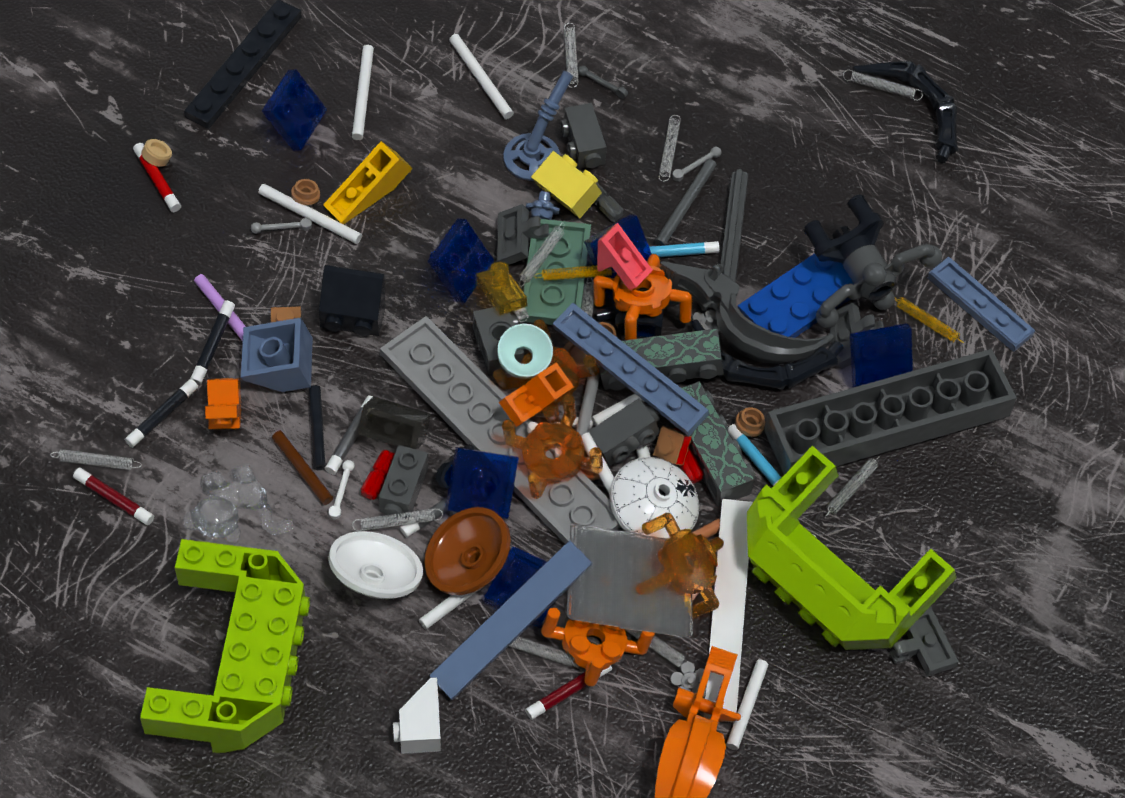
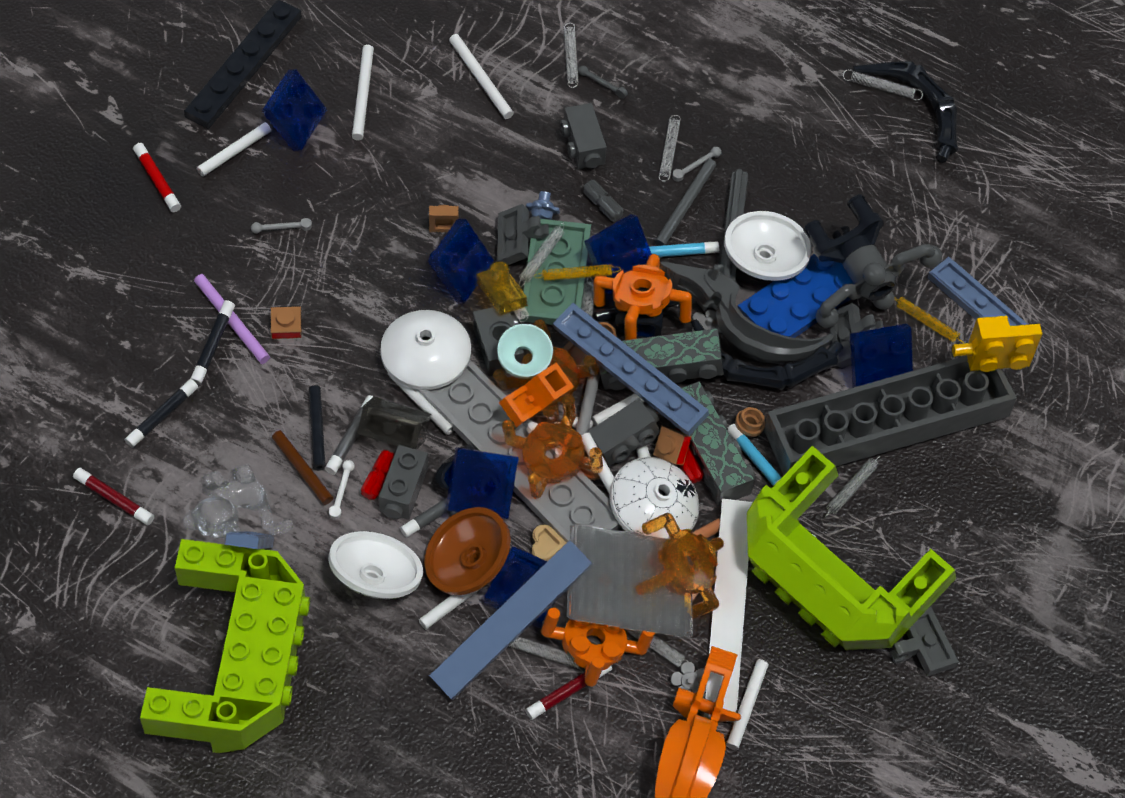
(96, 456): white piece -> none
(156, 152): tan tile -> none
(223, 403): orange brick -> none
(233, 149): none -> white piece
(249, 539): none -> sand blue tile
(277, 355): sand blue slope -> none
(305, 192): medium nougat plate -> none
(310, 213): white bar -> none
(352, 301): black slope -> none
(368, 183): yellow slope -> none
(395, 515): white piece -> none
(420, 721): white slope -> none
(421, 401): none -> white piece
(425, 362): none -> white dish
(442, 217): none -> medium nougat plate
(531, 143): sand blue dish -> none
(546, 542): none -> tan tile
(567, 184): light yellow brick -> none
(620, 253): coral slope -> none
(767, 245): none -> white dish
(999, 345): none -> yellow plate

